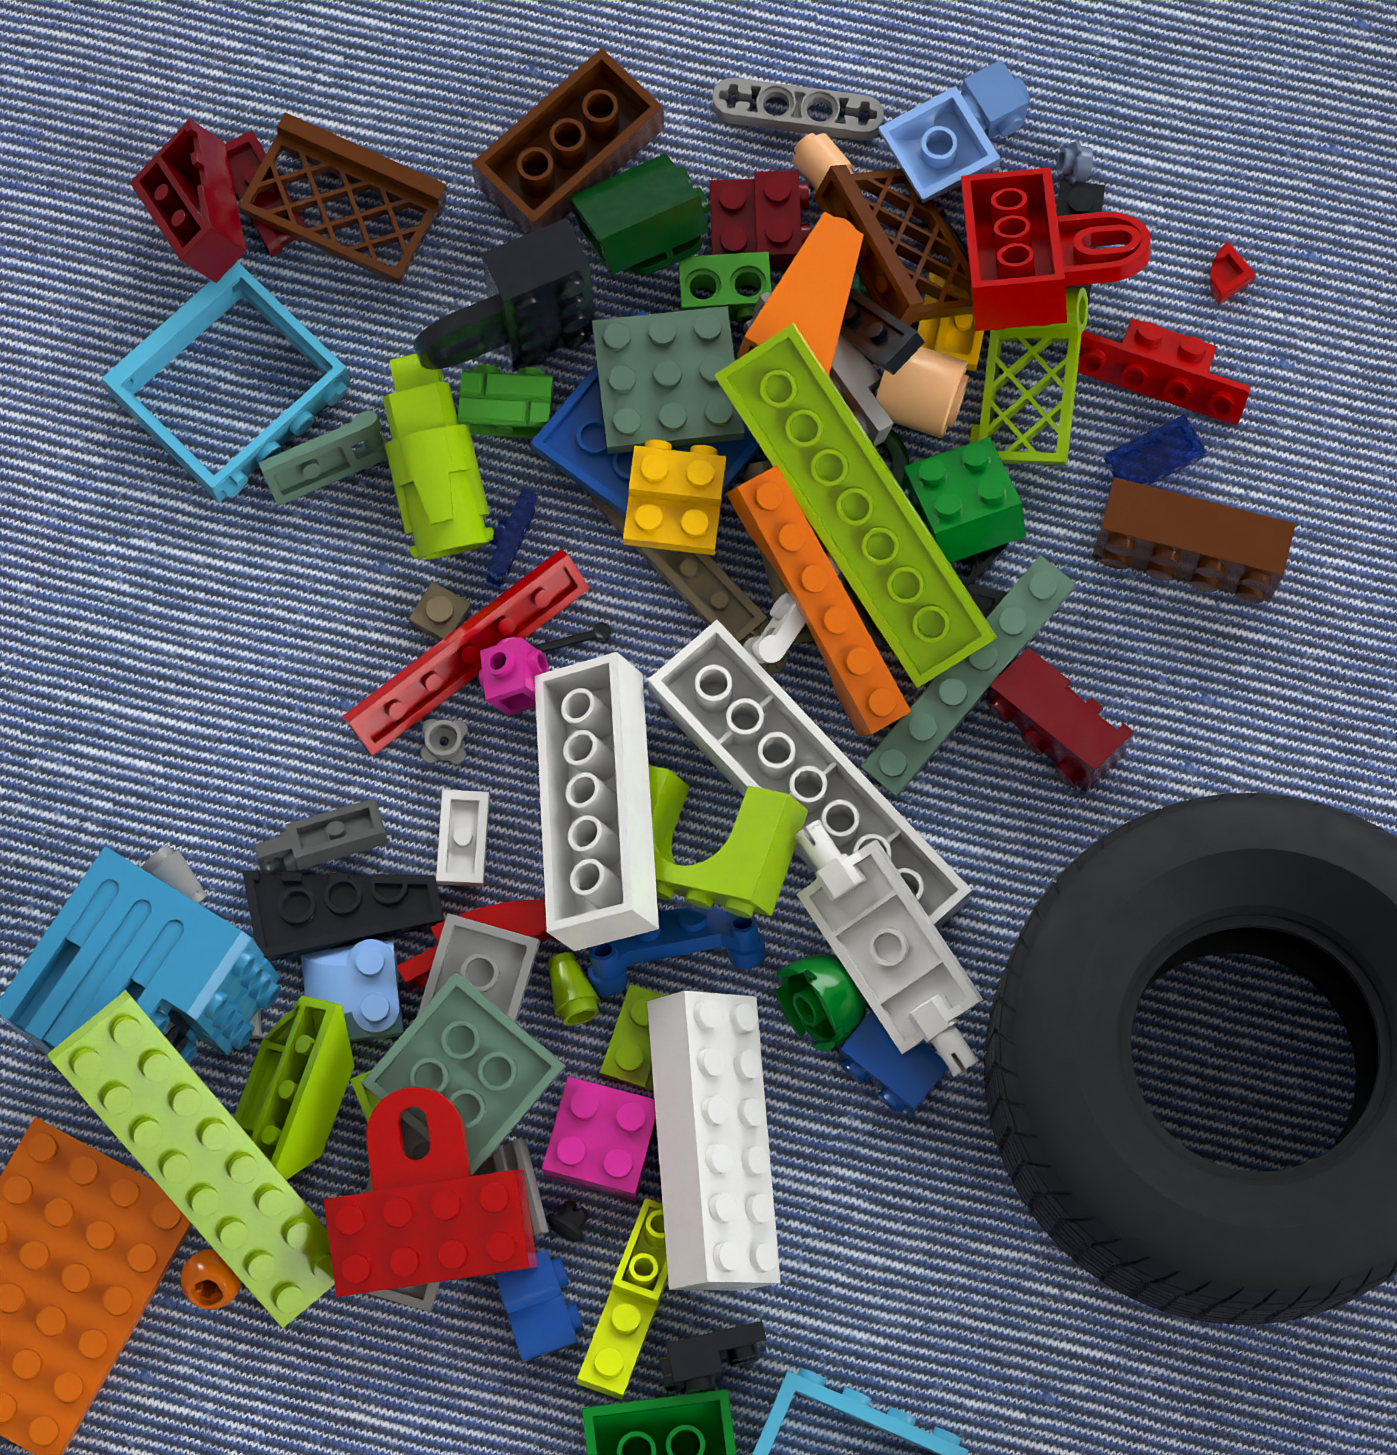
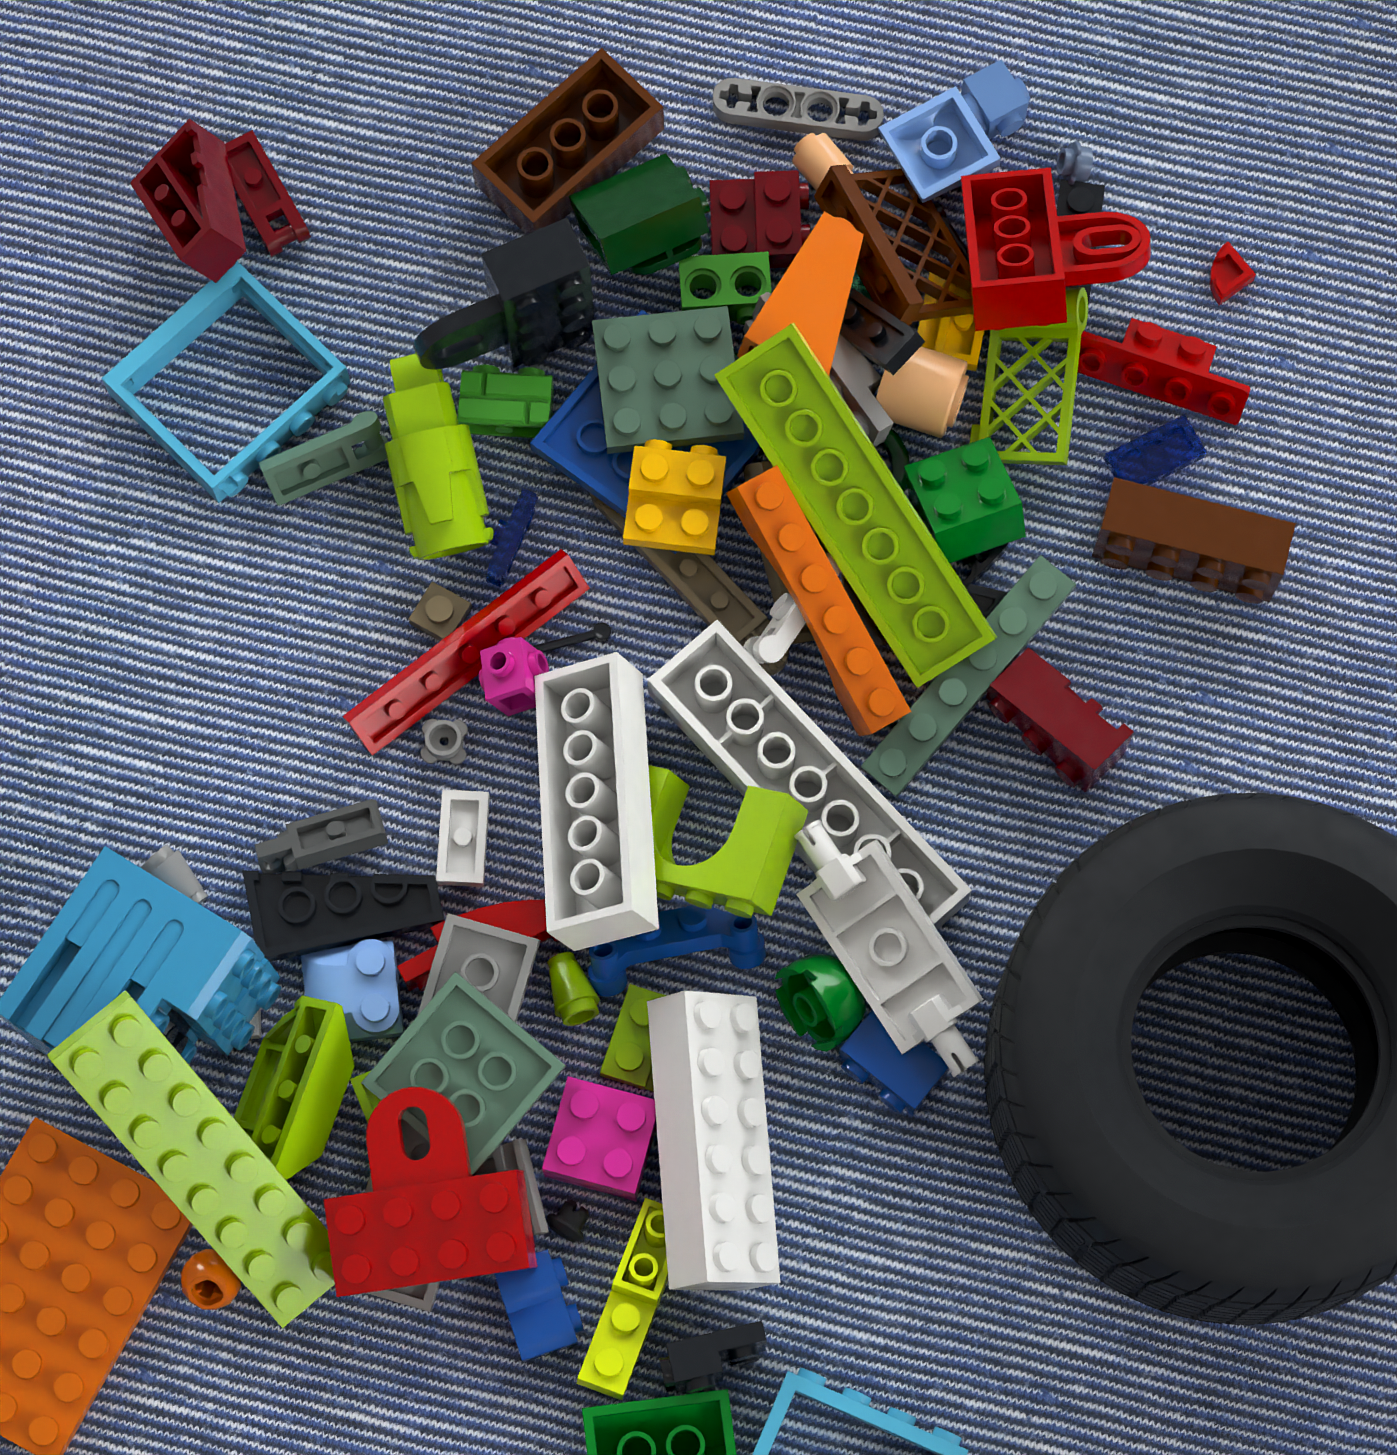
(359, 166): reddish brown fence -> none

